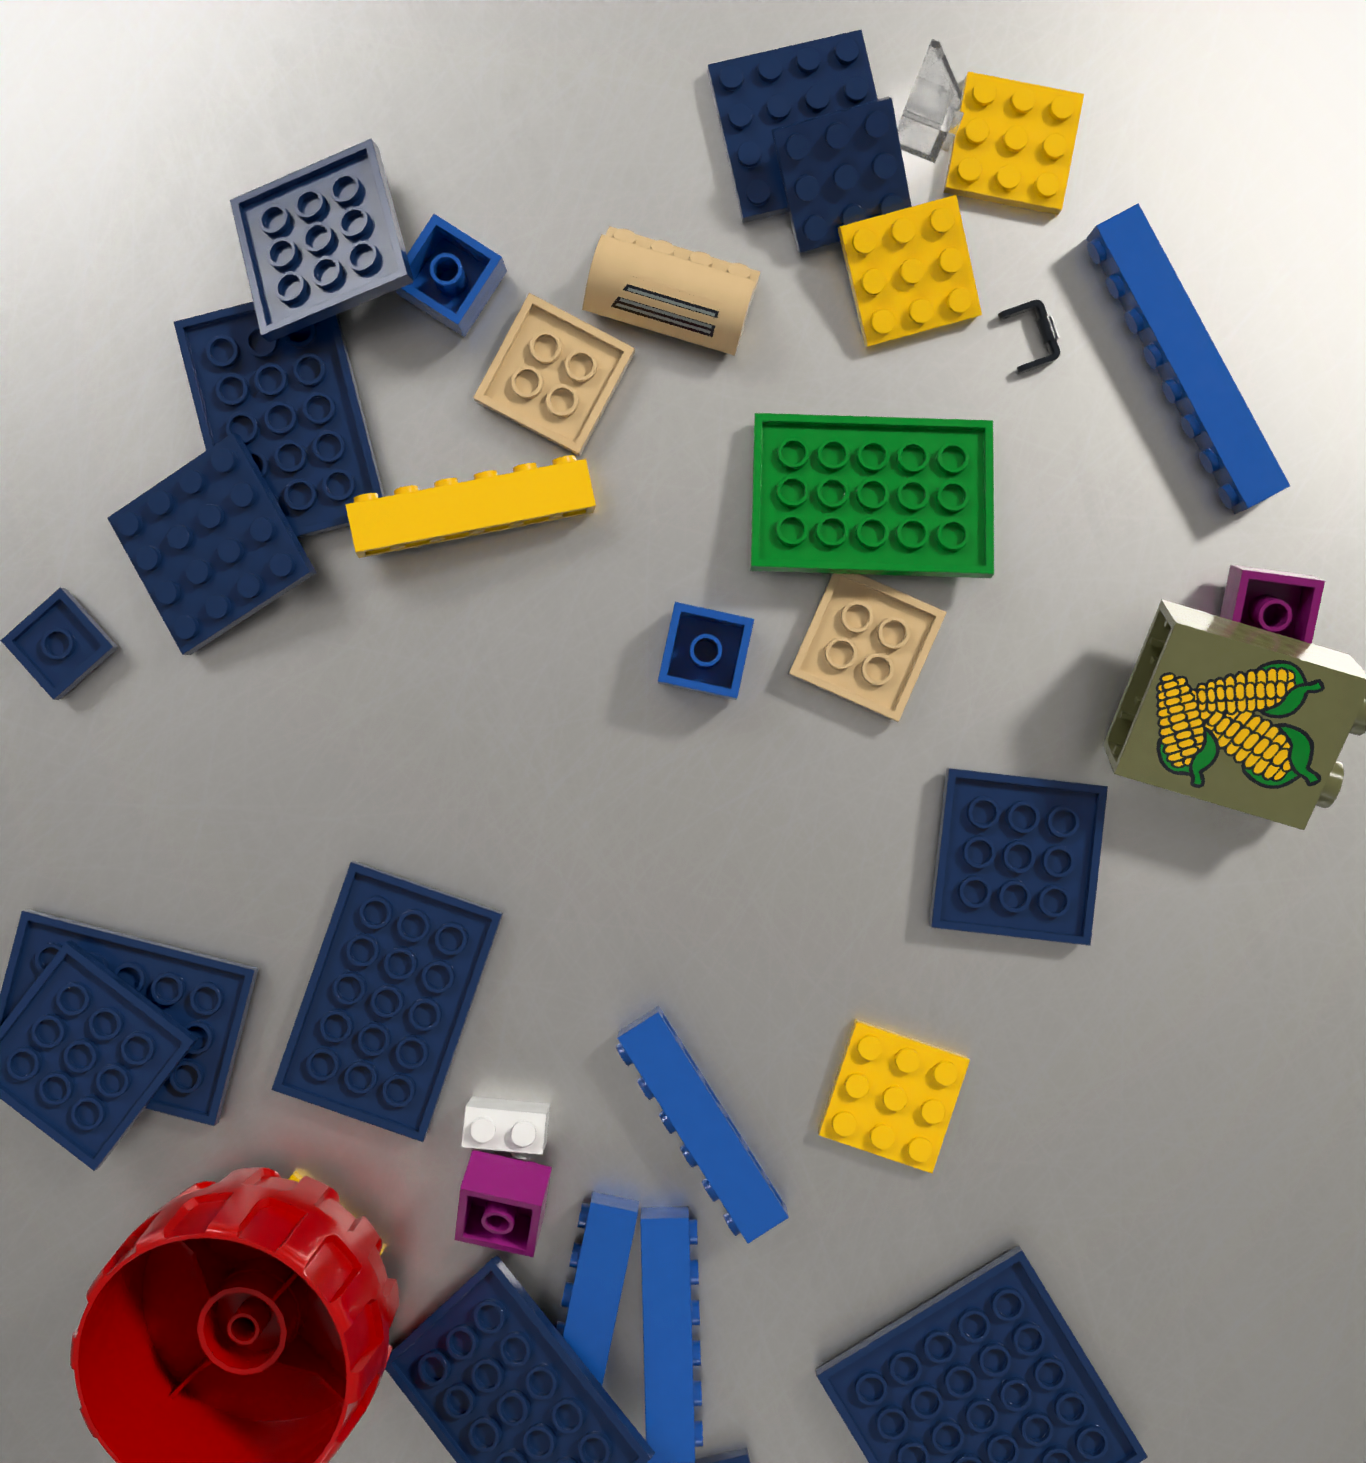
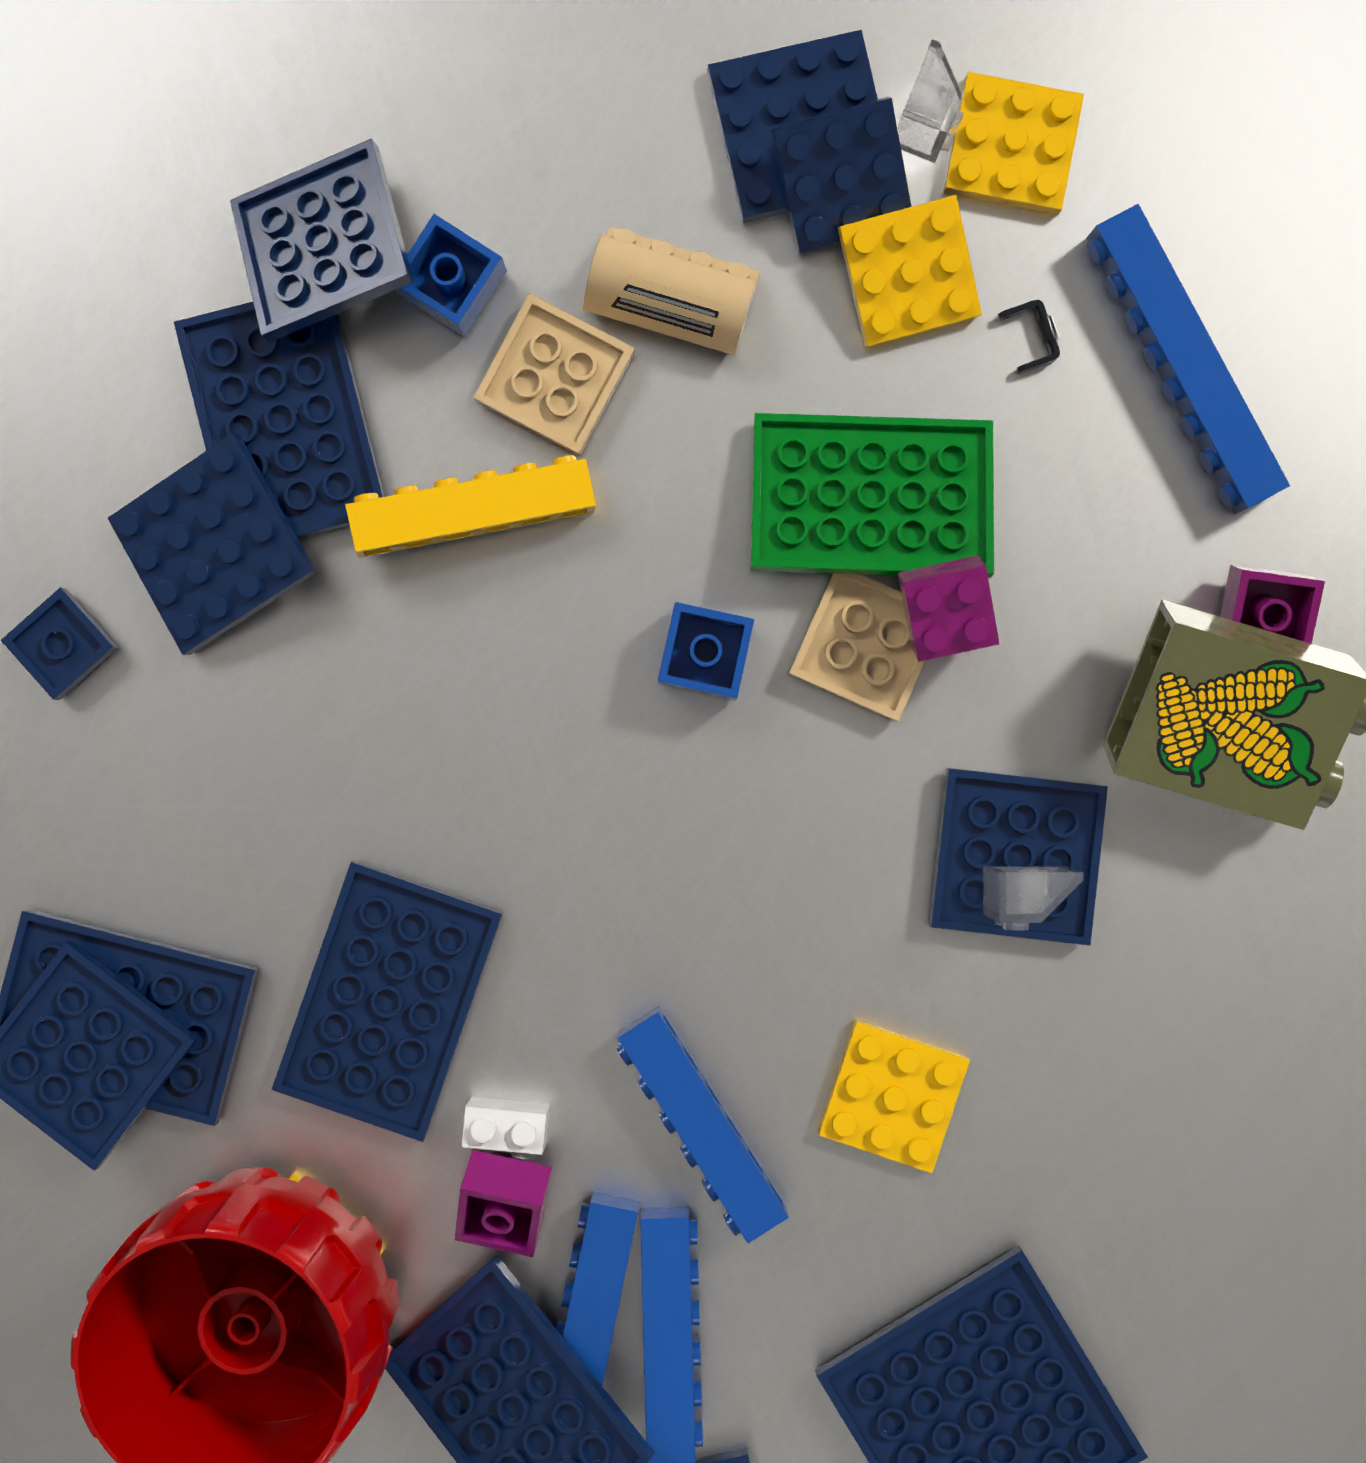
(948, 608): none -> magenta brick
(1025, 893): none -> clear slope

